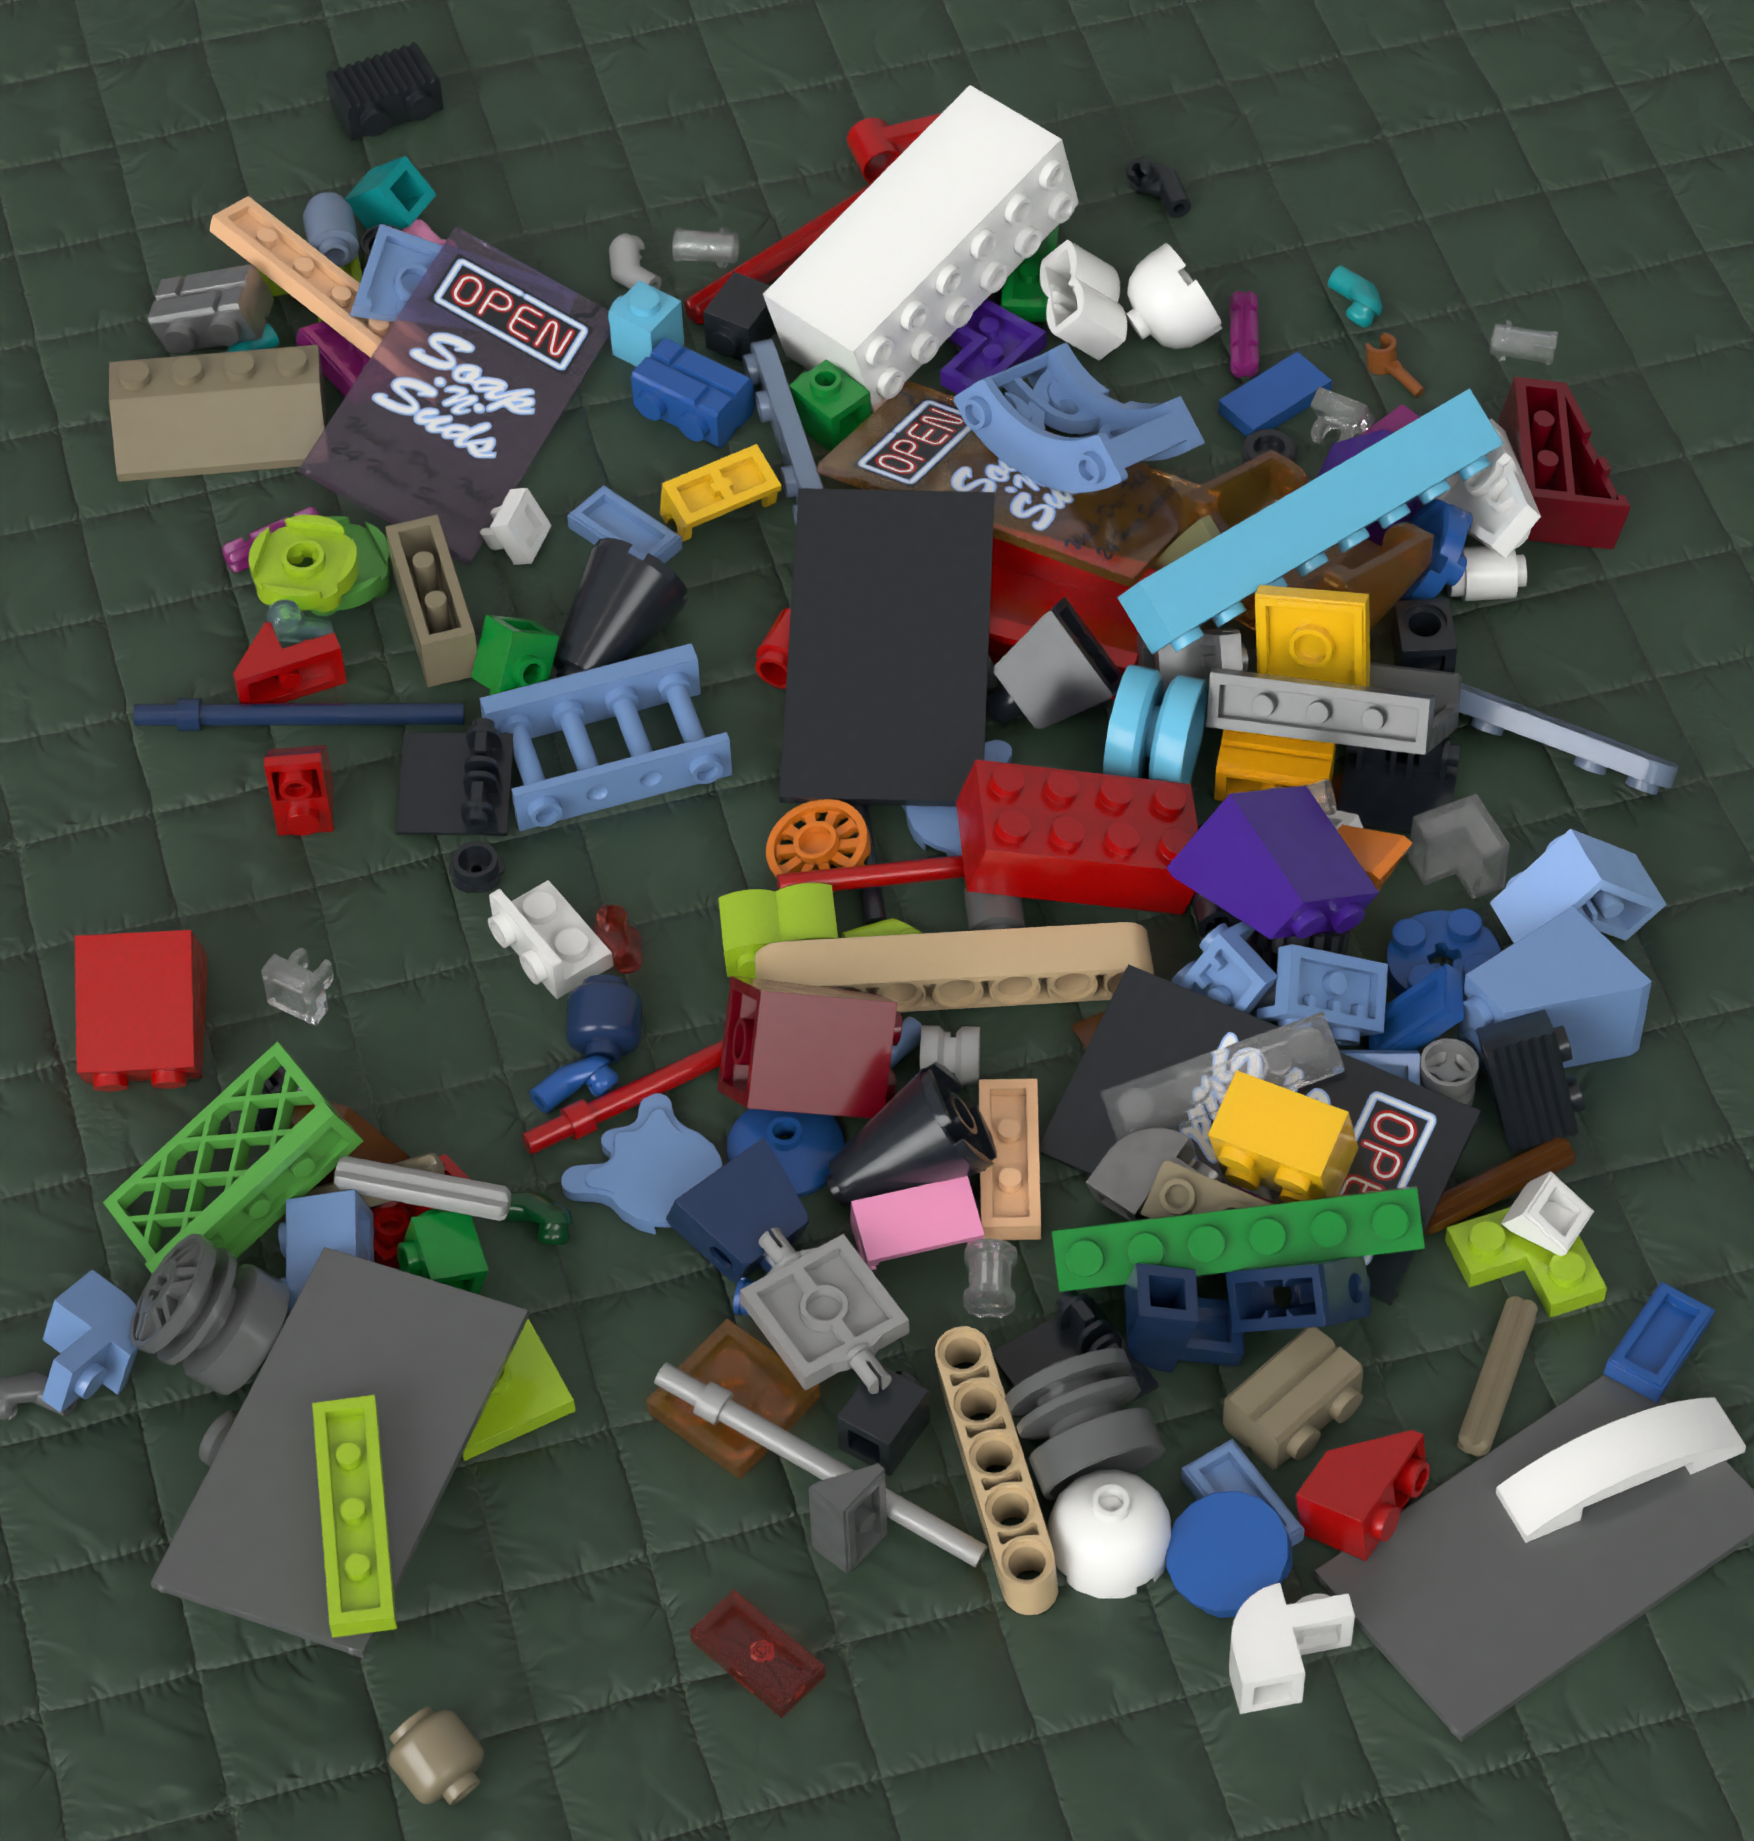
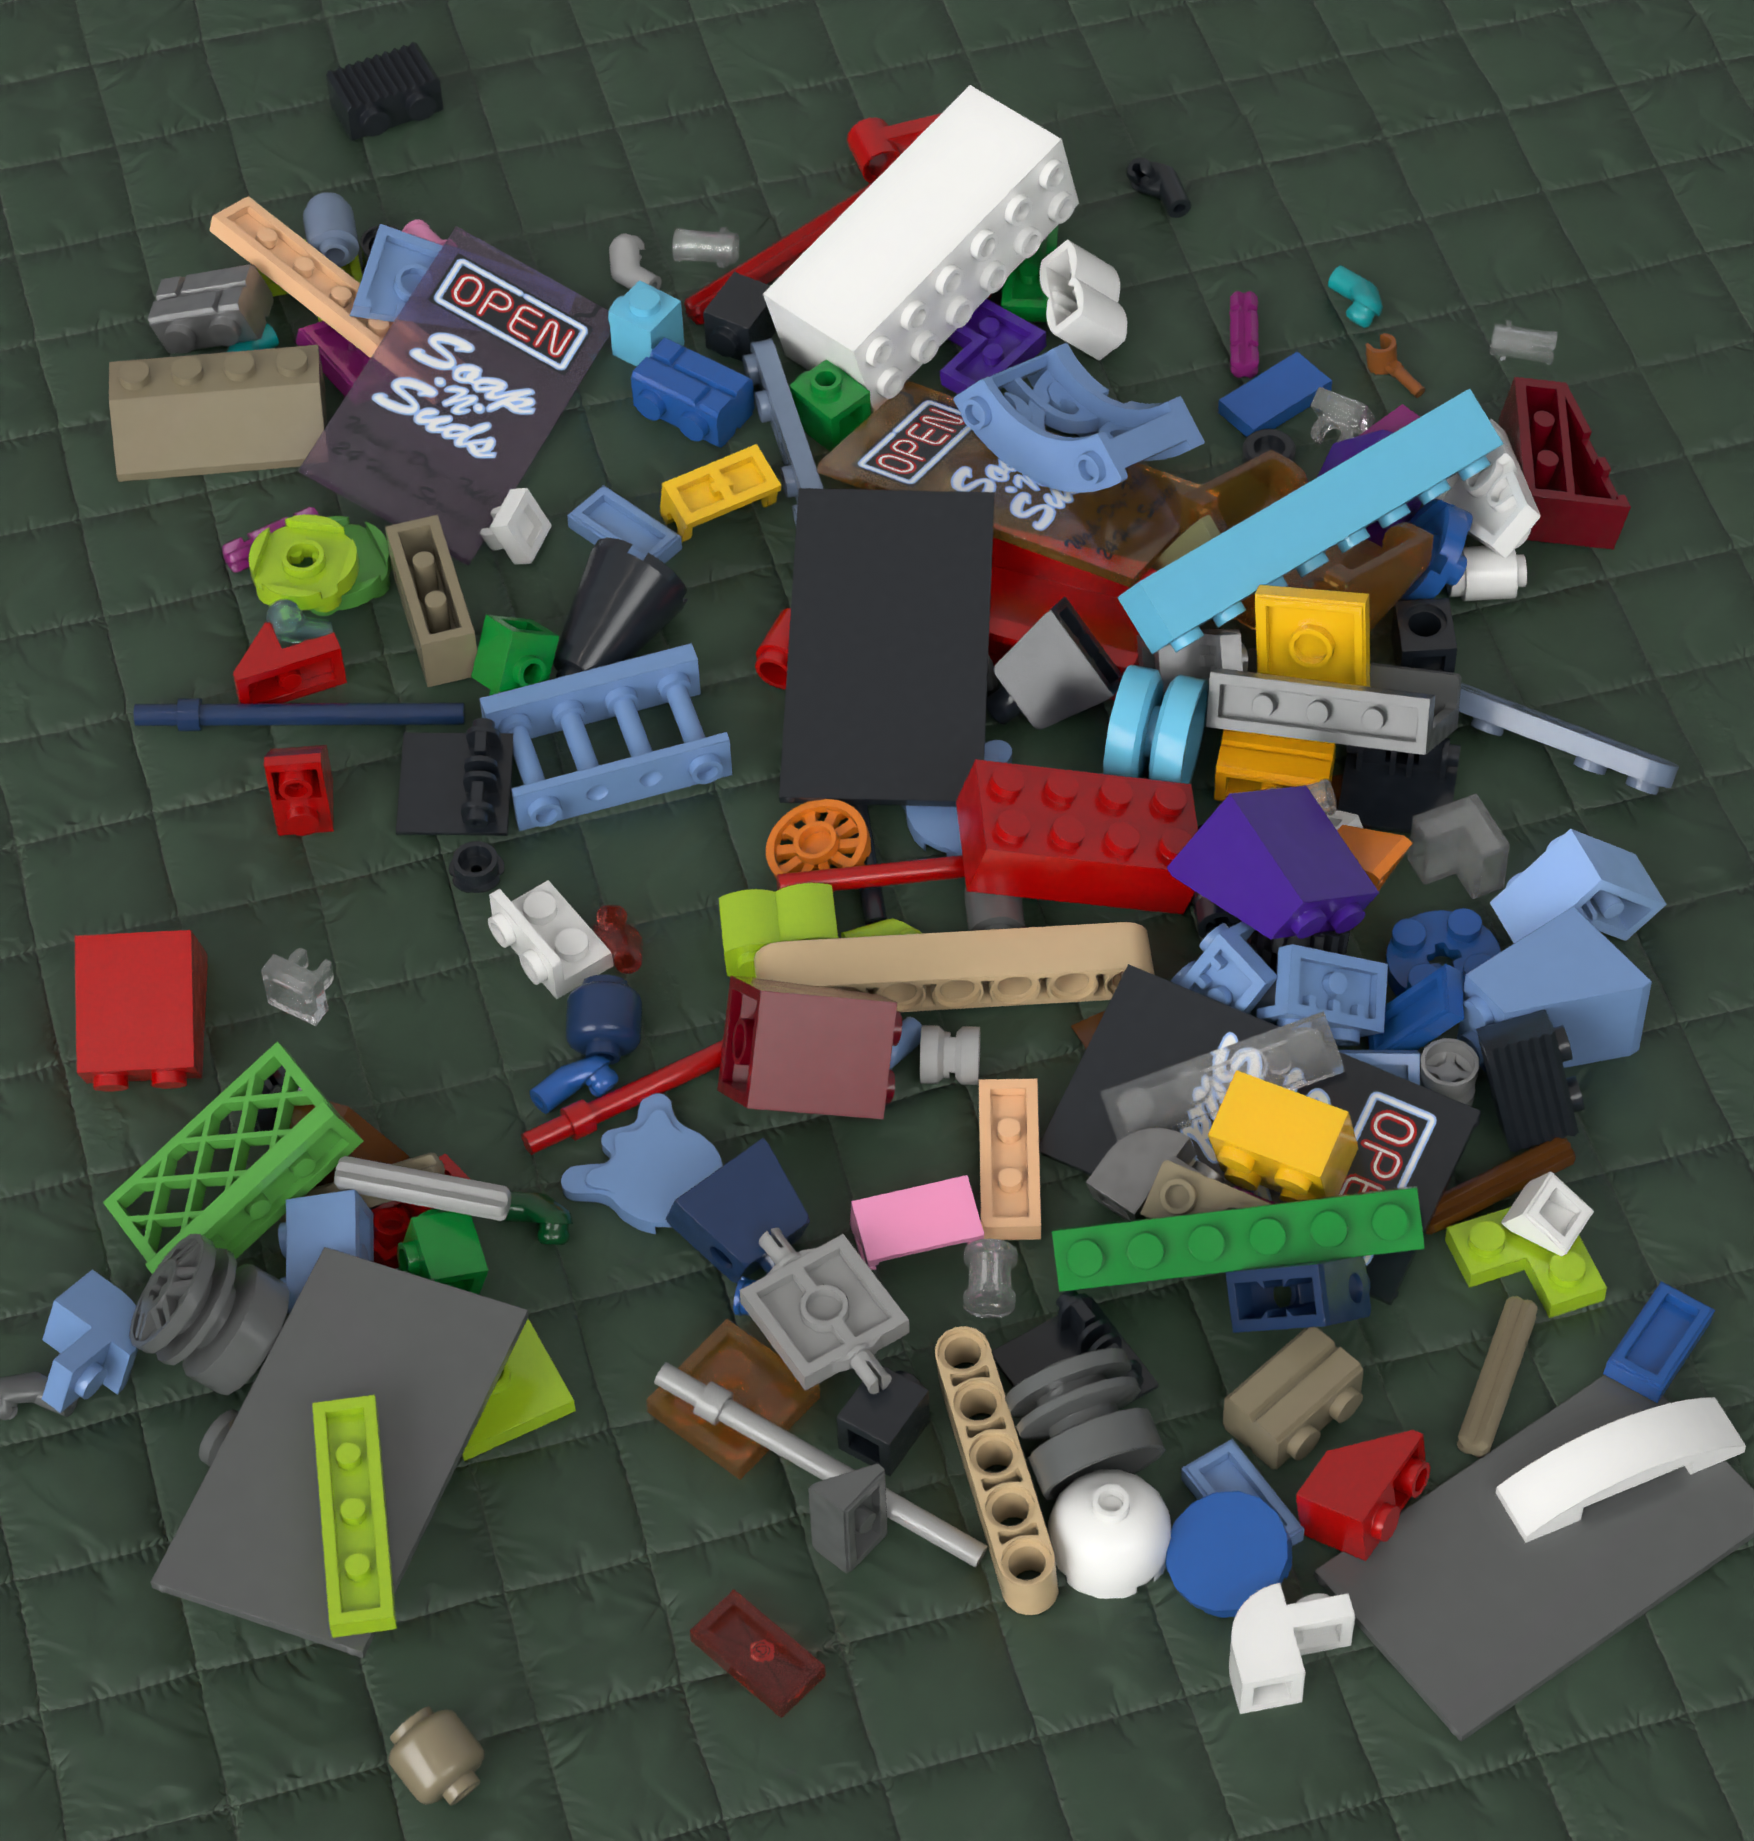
(391, 195): teal brick -> none
(803, 1156): blue dish -> none
(914, 1141): black cone -> none
(1169, 302): white cylinder -> none
(1173, 1324): dark blue brick -> none

